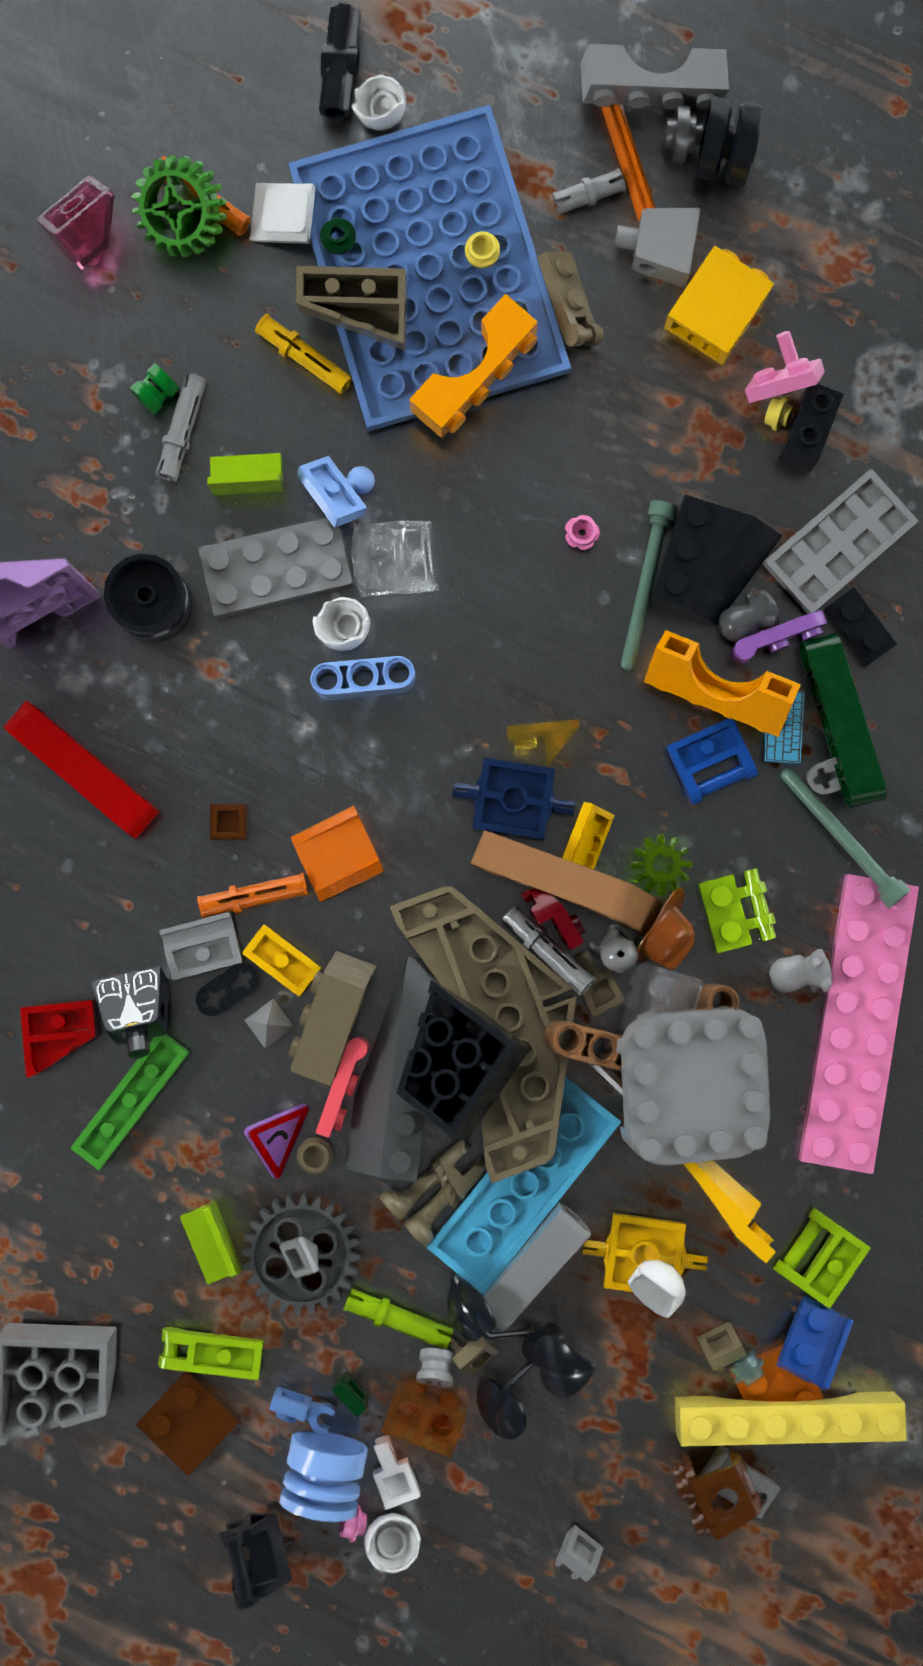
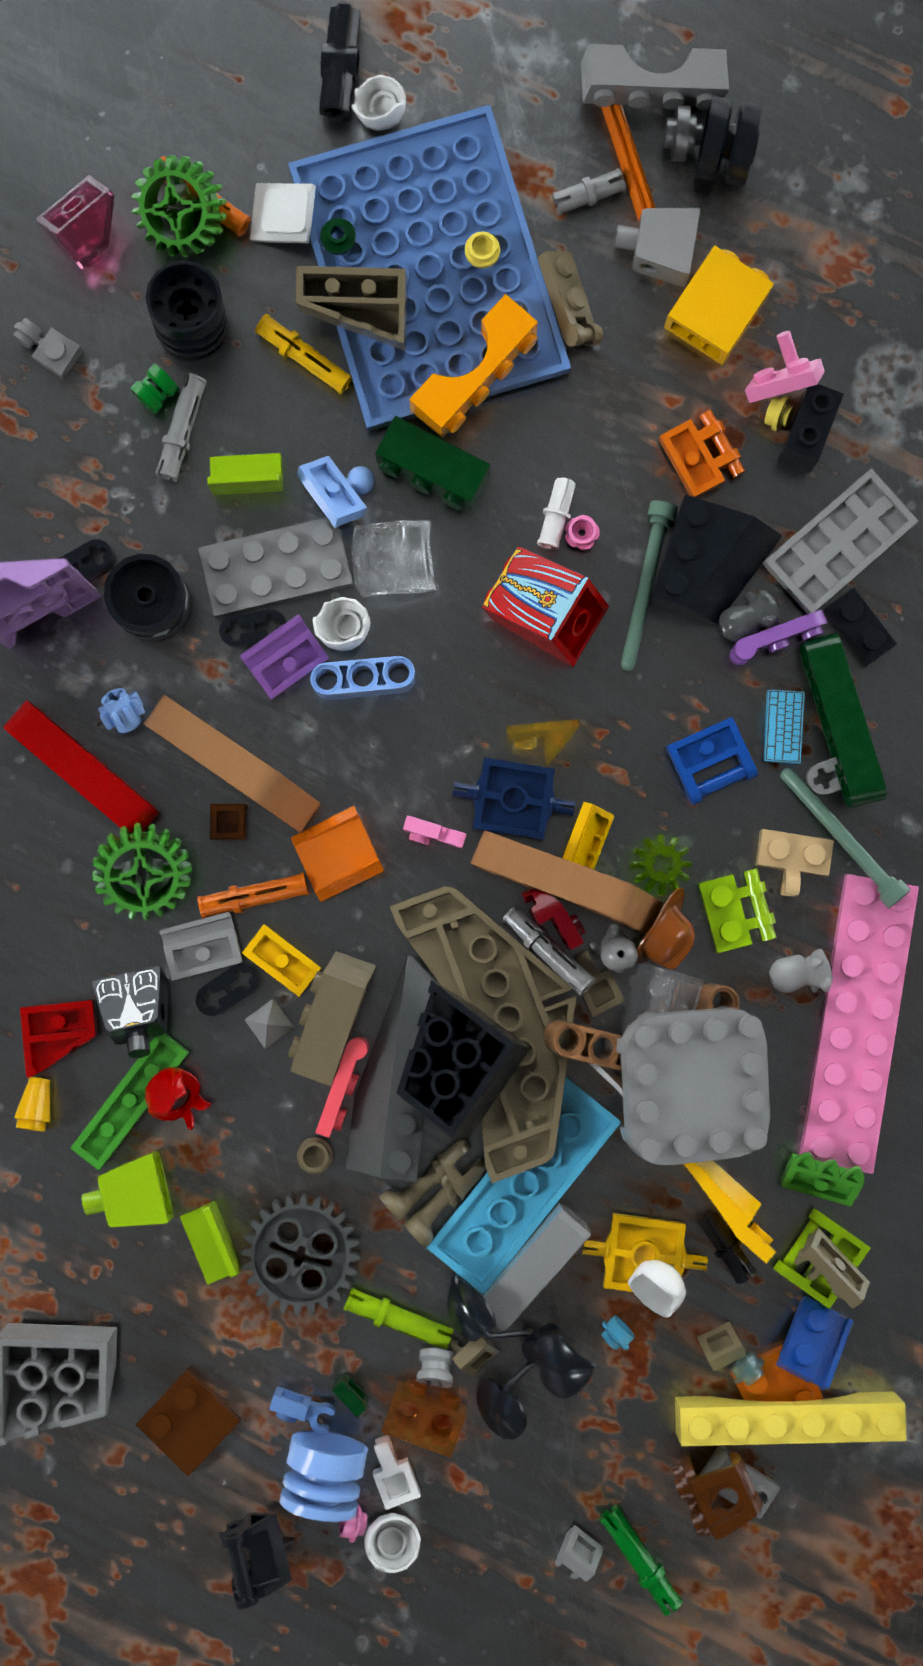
(34, 1106): none -> yellow cone
(53, 351): none -> light grey plate
(83, 554): none -> black beam
(121, 710): none -> light blue gear
(132, 1193): none -> lime torso
(155, 868): none -> bright green gear
(168, 1087): none -> red piece
(181, 291): none -> black wheel
(211, 1353): lime plate -> none
(232, 763): none -> medium nougat beam
(246, 621): none -> black beam
(276, 1136): piece -> none
(284, 656): none -> medium lavender plate
(300, 1256): light grey slope -> none
(424, 831): none -> bright pink plate
(432, 464): none -> dark green brick
(546, 605): none -> red slope
(556, 514): none -> white axle
(617, 1333): none -> medium azure plate
(649, 1572): none -> green pin
(681, 671): light orange arch -> none
(693, 460): none -> orange plate
(727, 1247): none -> black axle
(794, 855): none -> tan plate
(822, 1179): none -> bright green plate
(829, 1261): none -> dark tan plate

